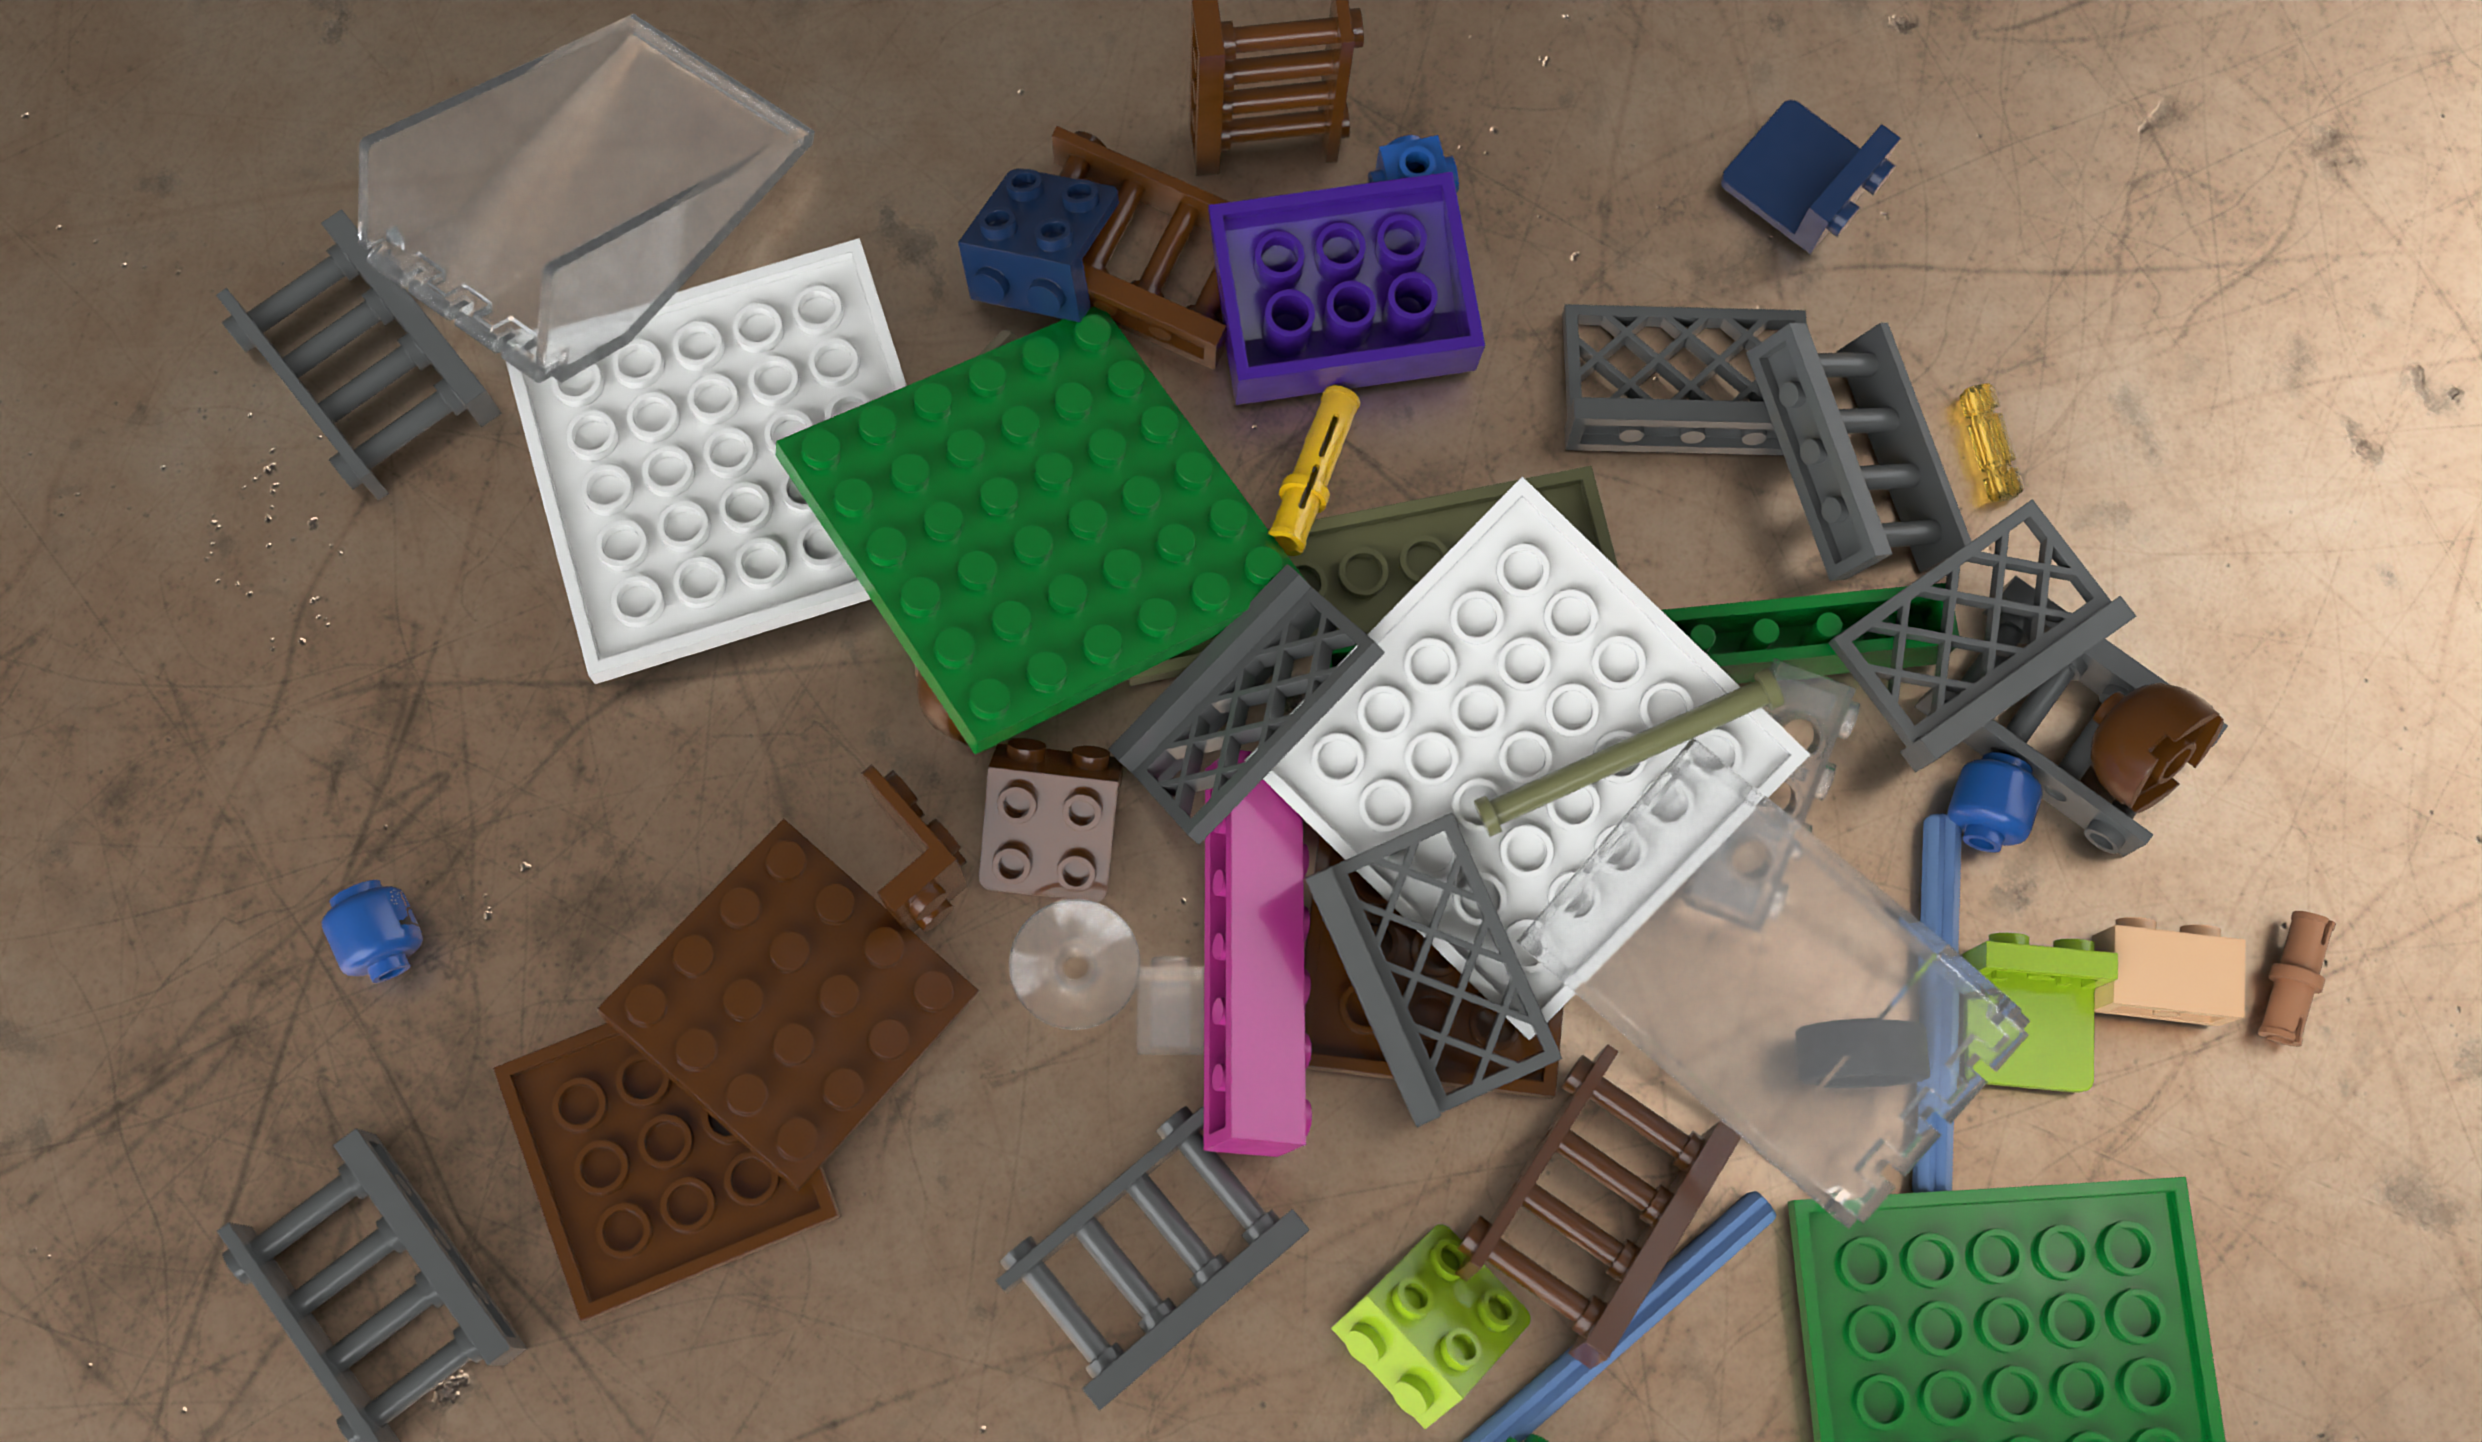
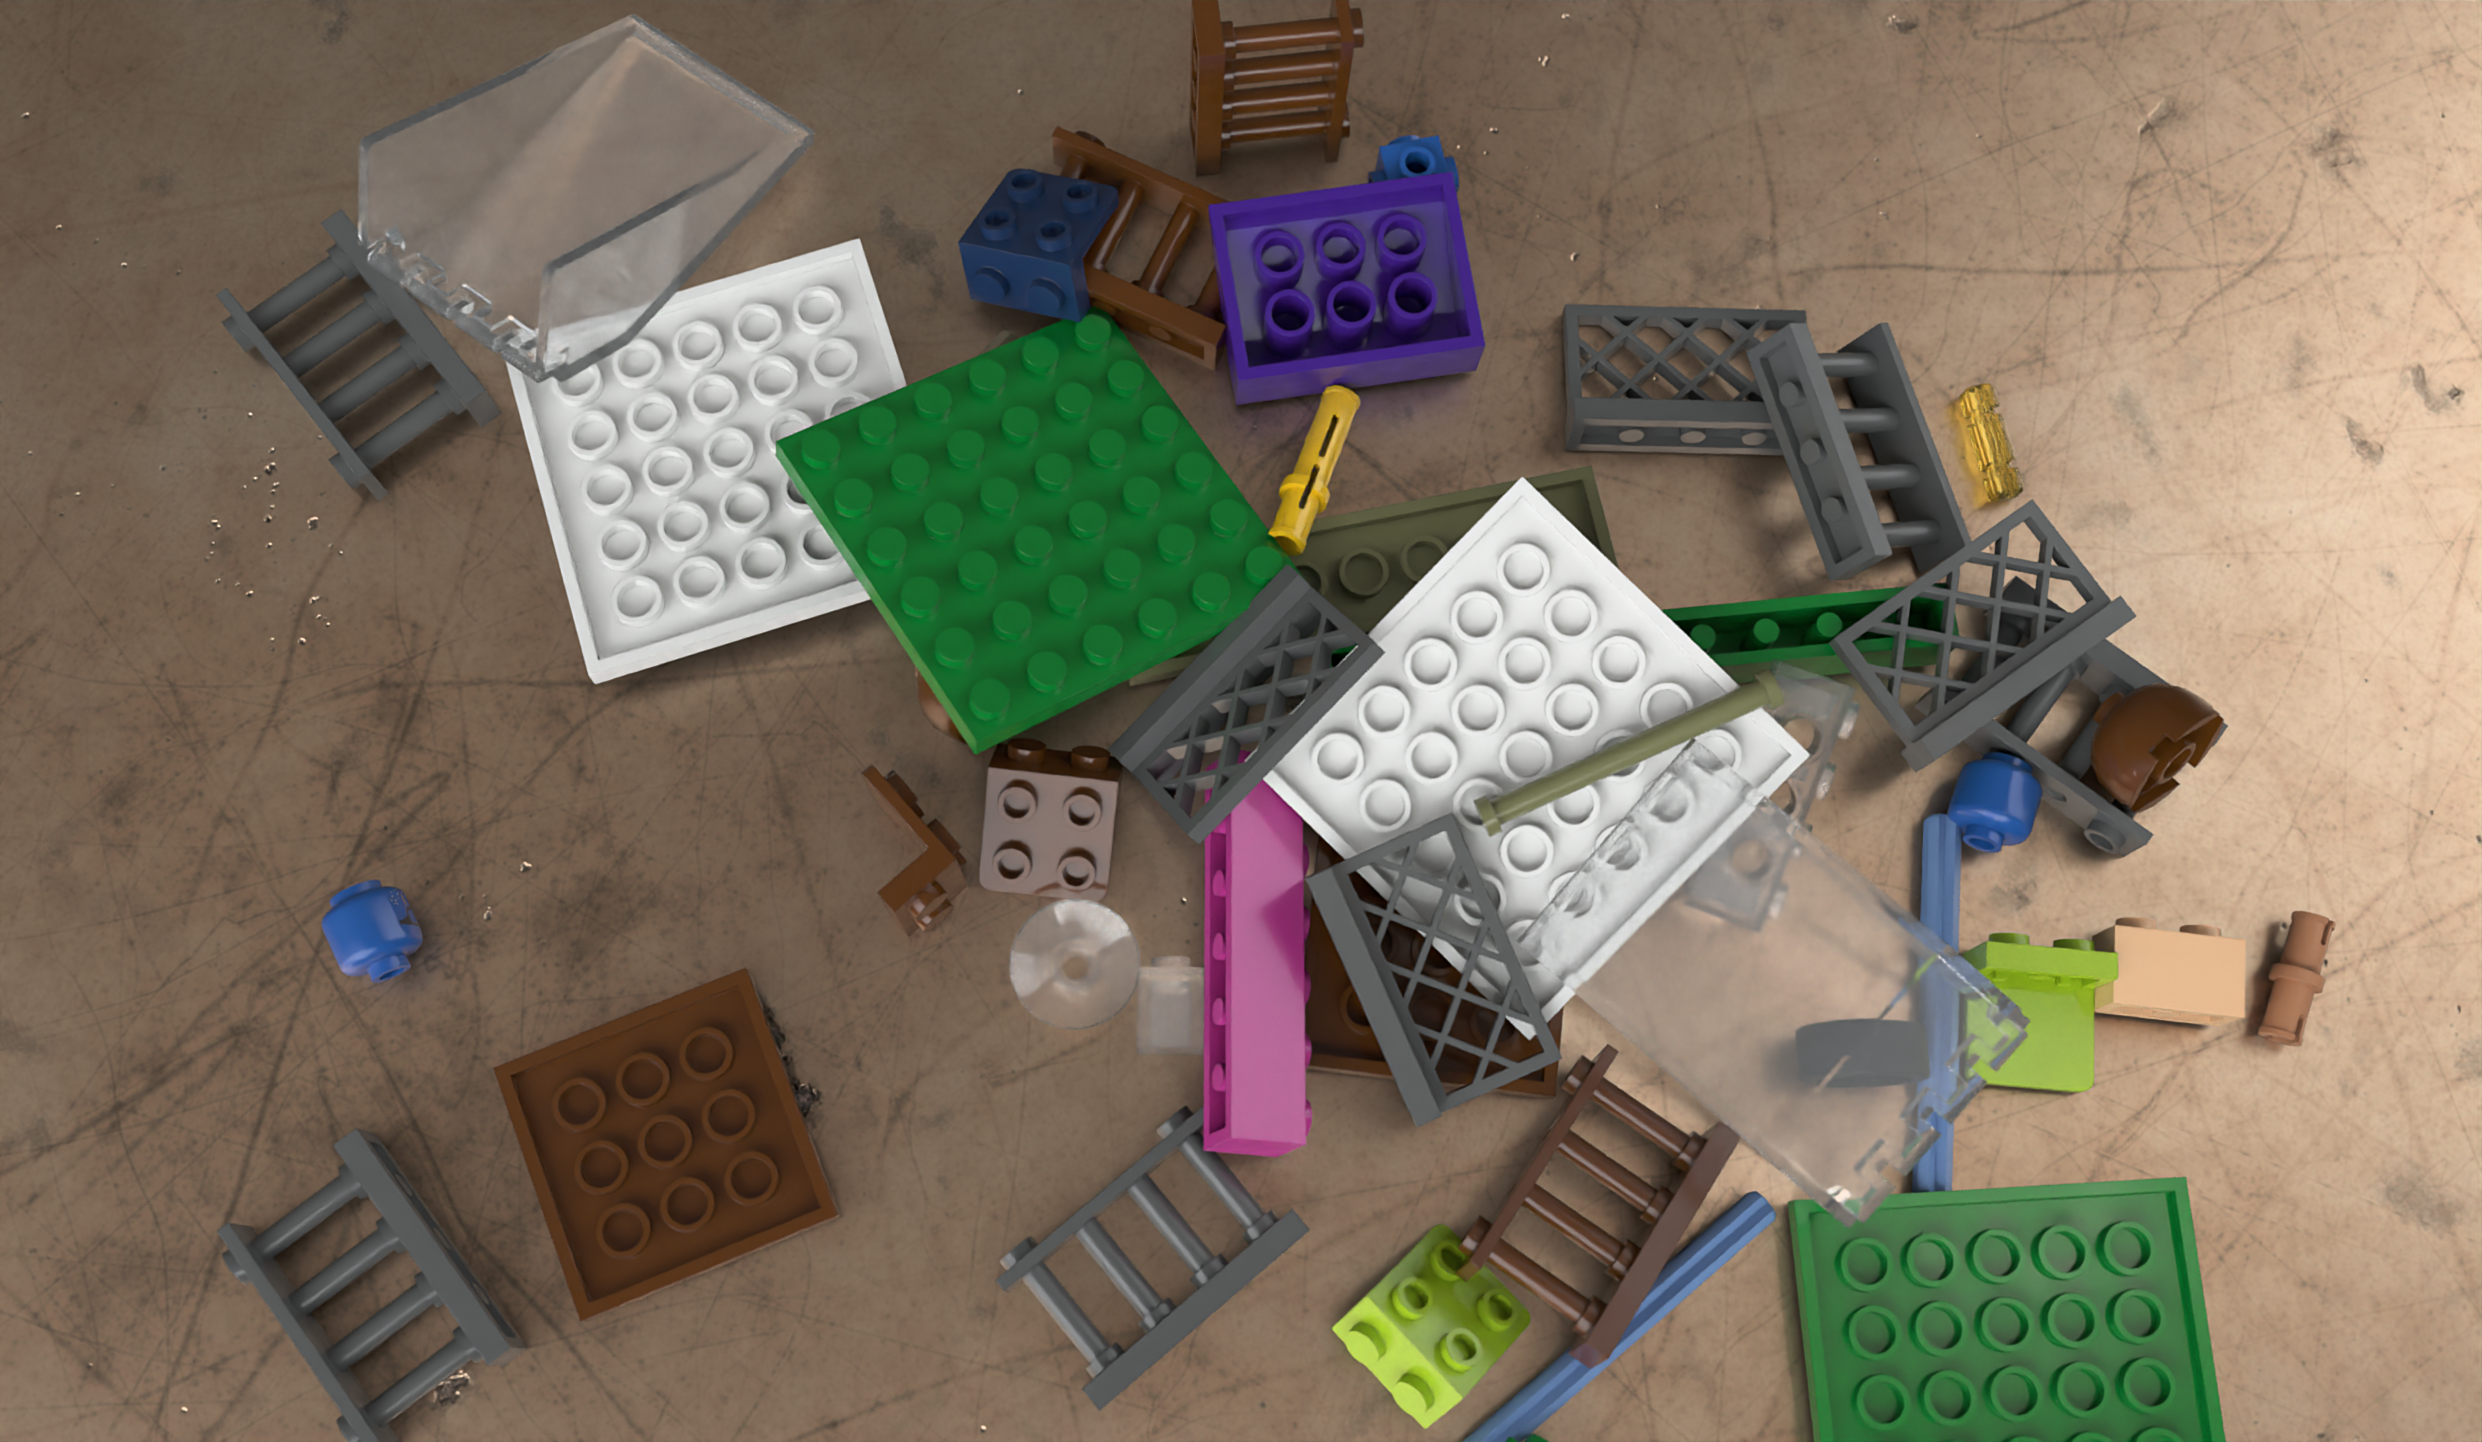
(788, 1004): reddish brown plate -> none
(1807, 174): dark blue bracket -> none

